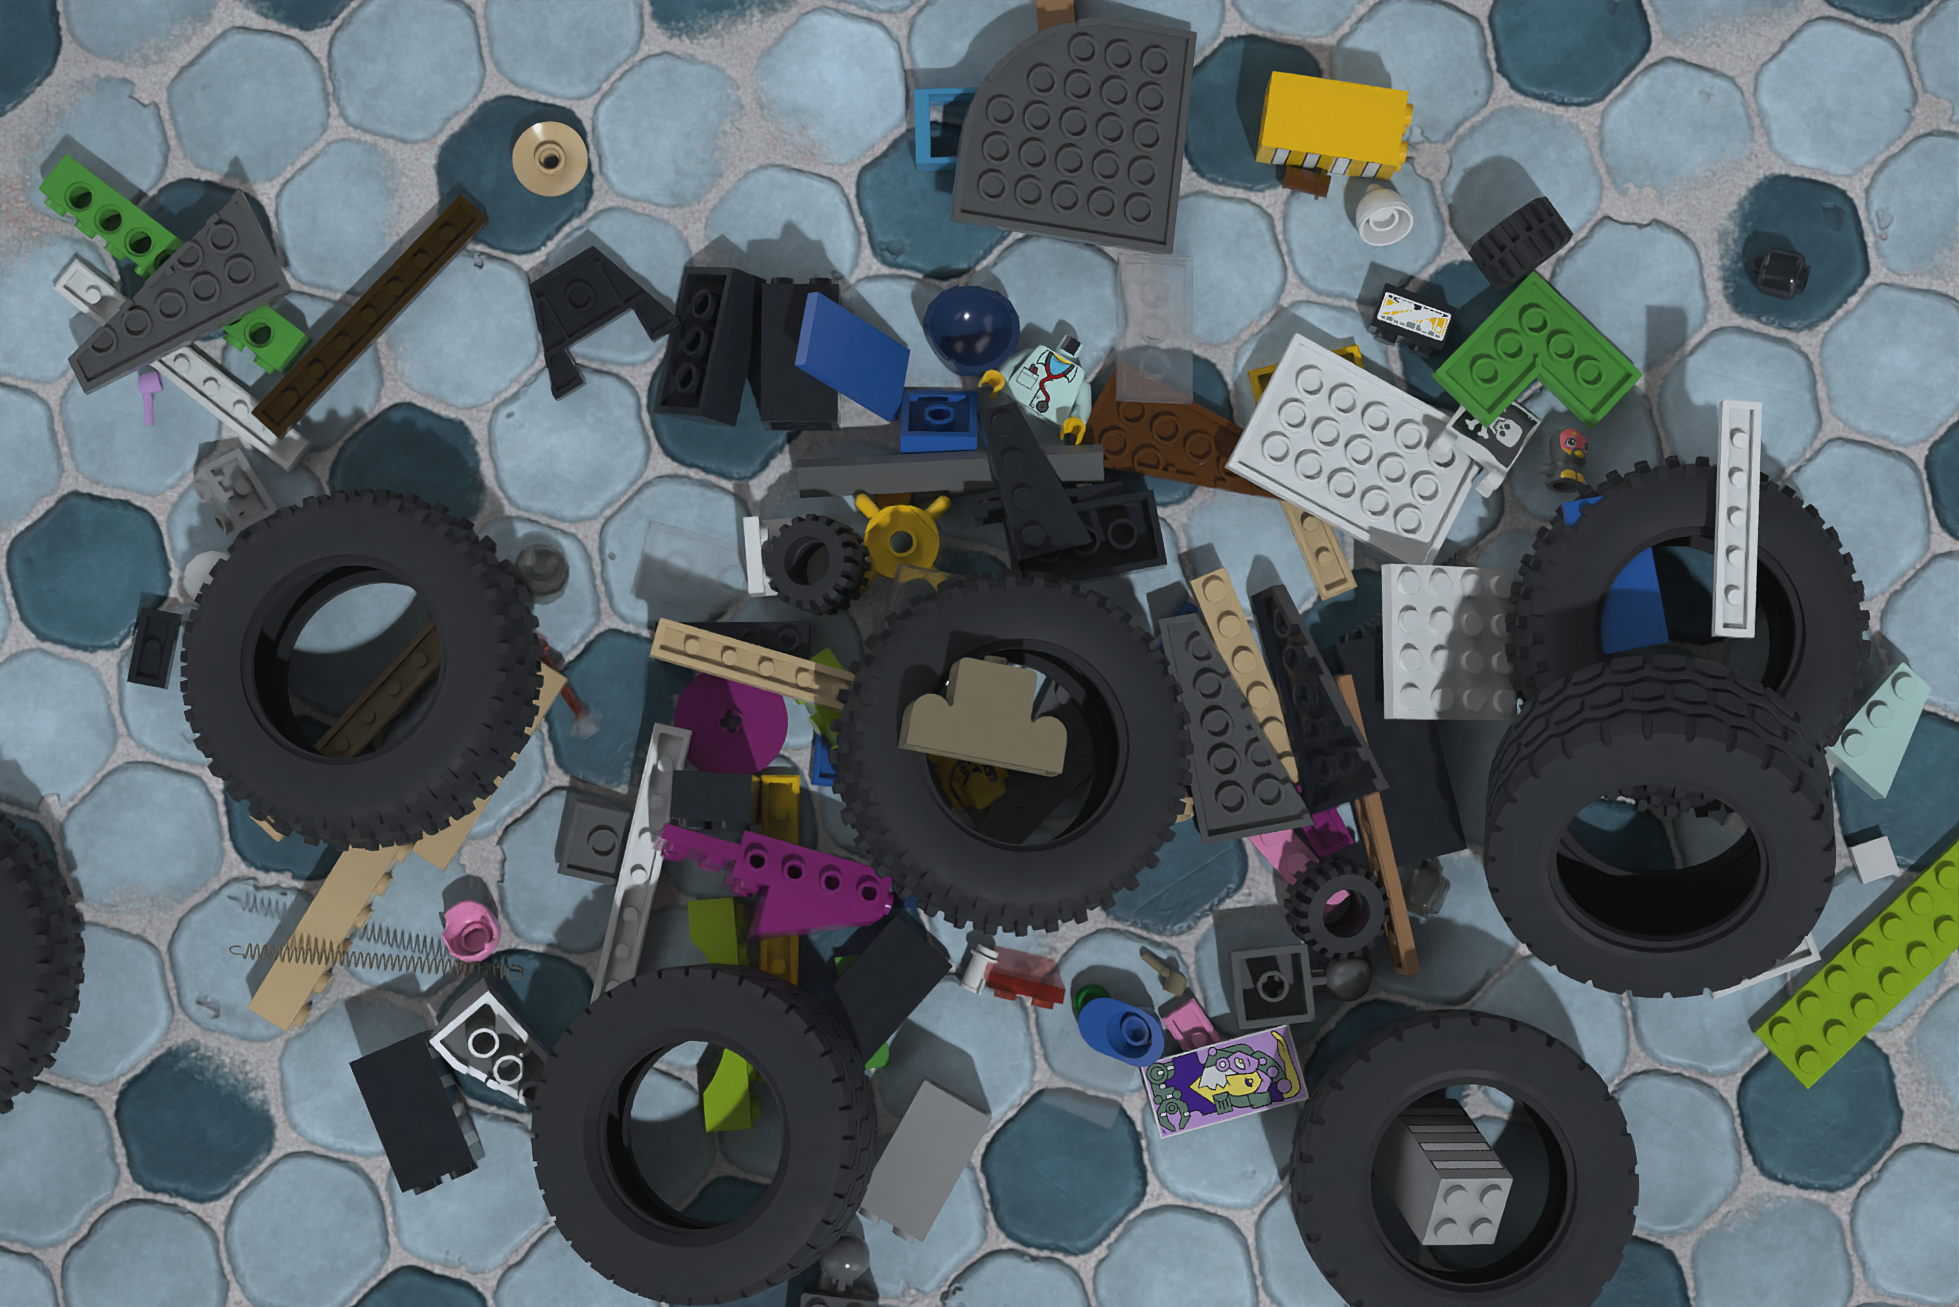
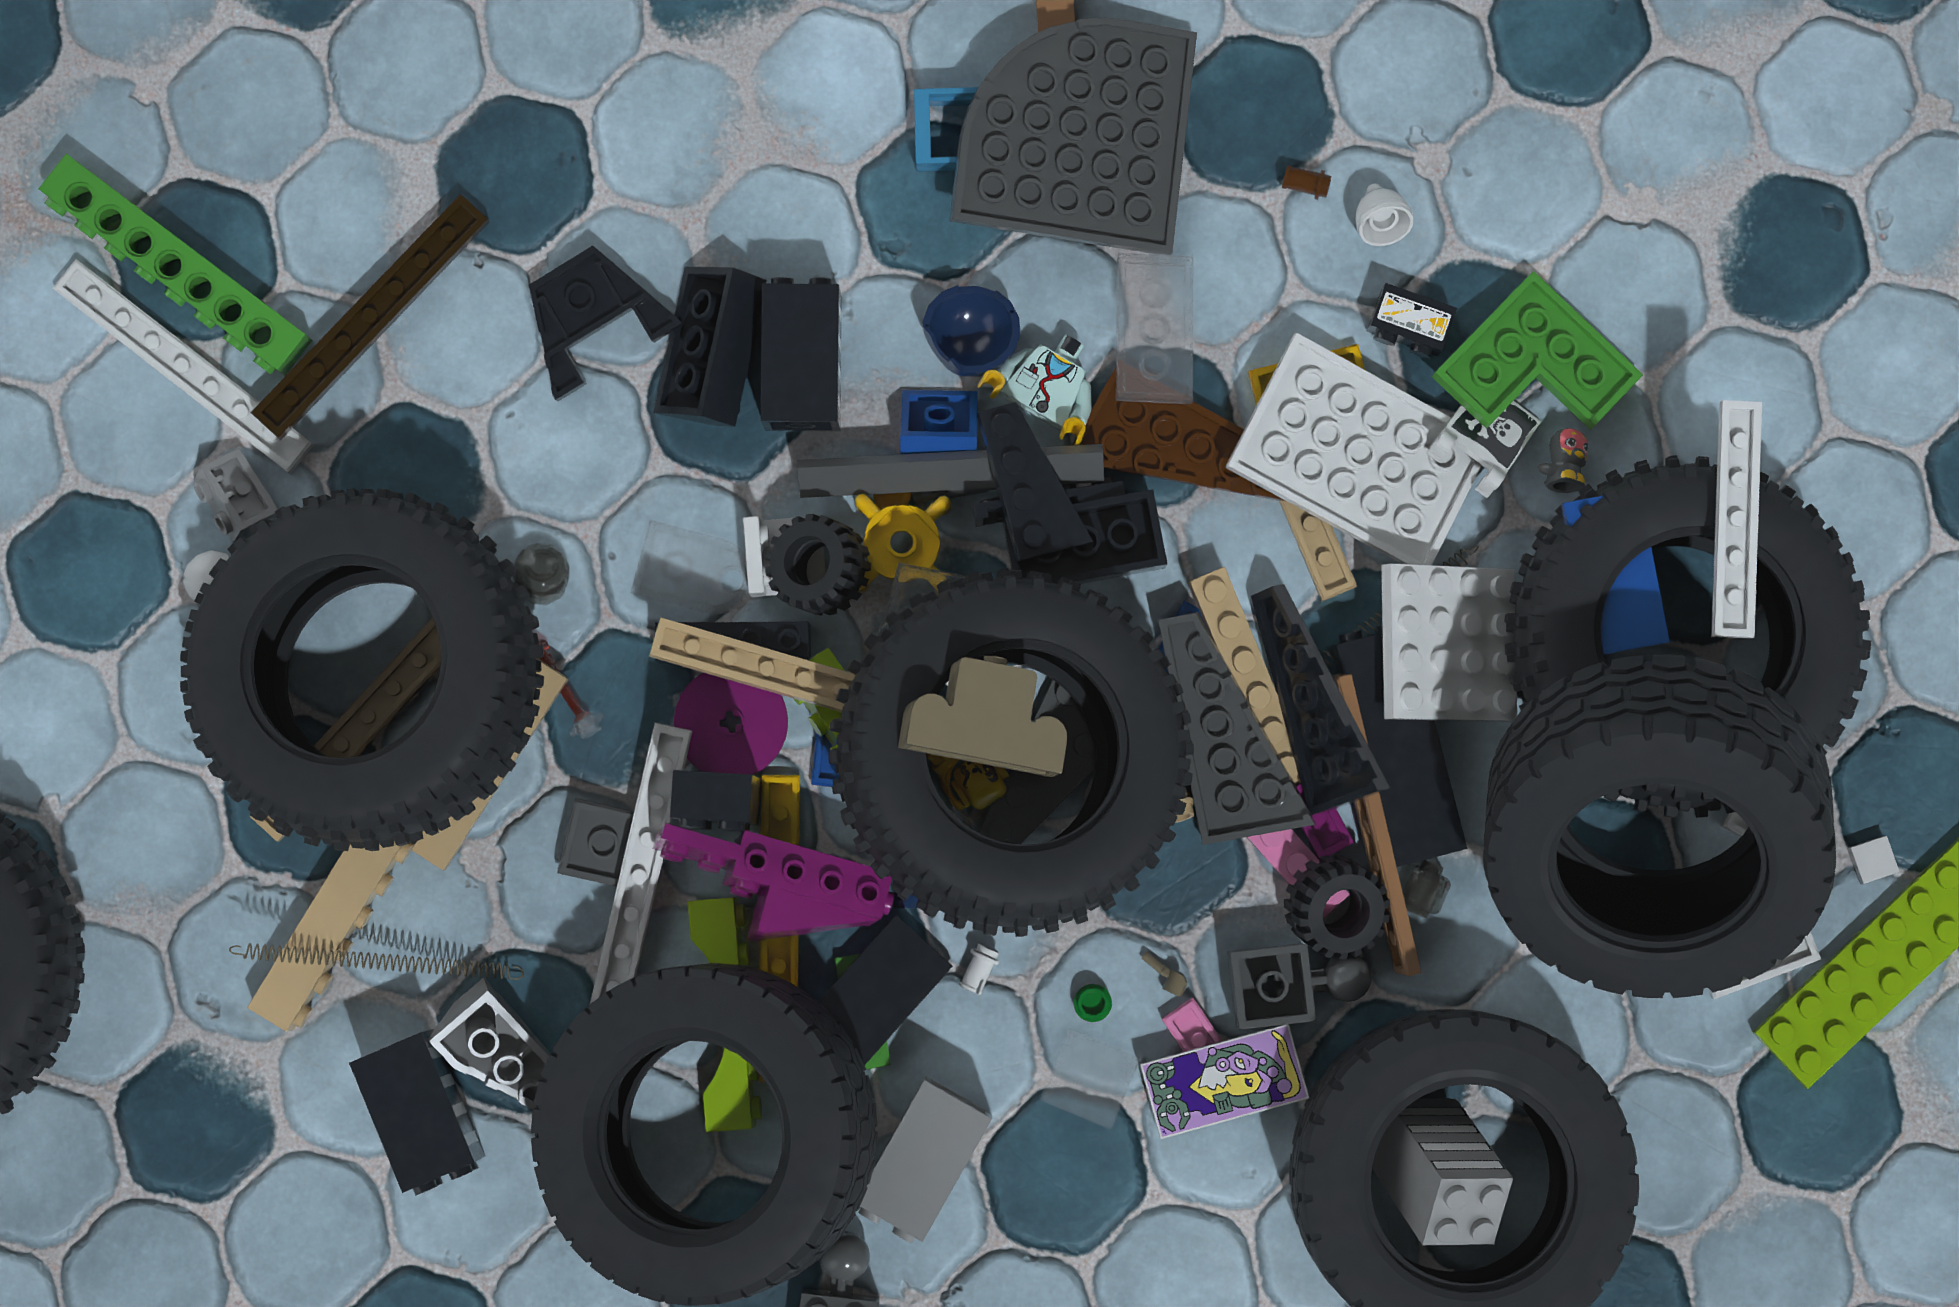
(149, 384): lavender hand -> none
(154, 648): black plate -> none
(198, 290): dark grey wing -> none
(471, 931): bright pink hair -> none
(544, 141): tan dish -> none
(852, 357): blue tile -> none
(1042, 994): clear red plate -> none
(1122, 1031): blue piece -> none
(1334, 126): yellow brick -> none
(1520, 243): black tyre -> none
(1781, 273): black head -> none
(1880, 730): light aqua wedge -> none

